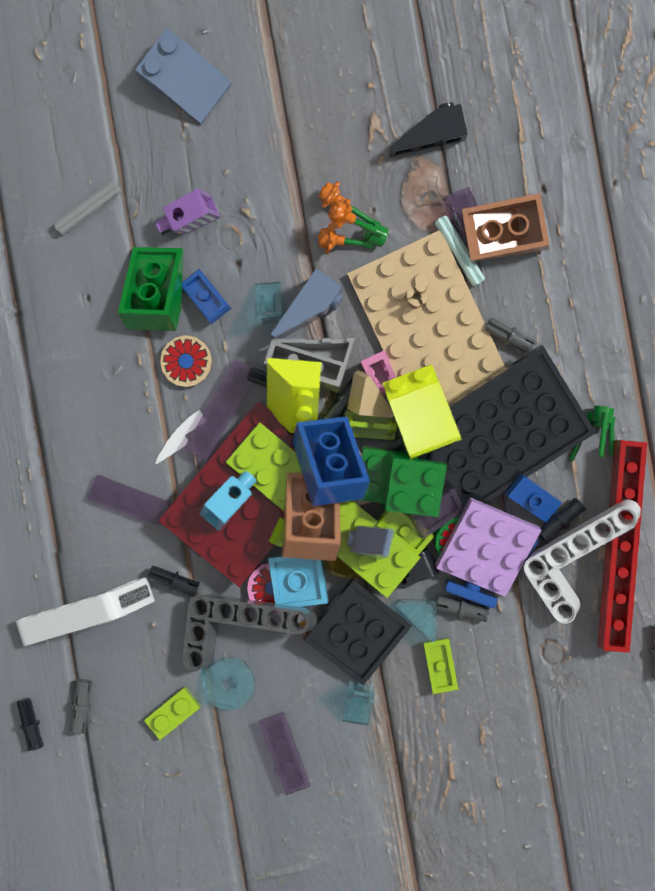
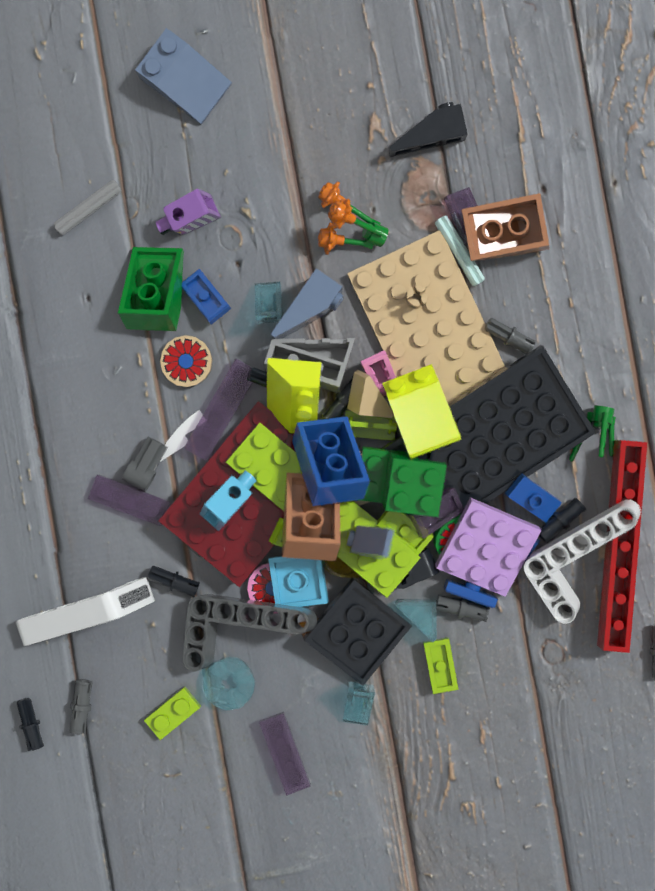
(142, 469): none -> dark grey piece

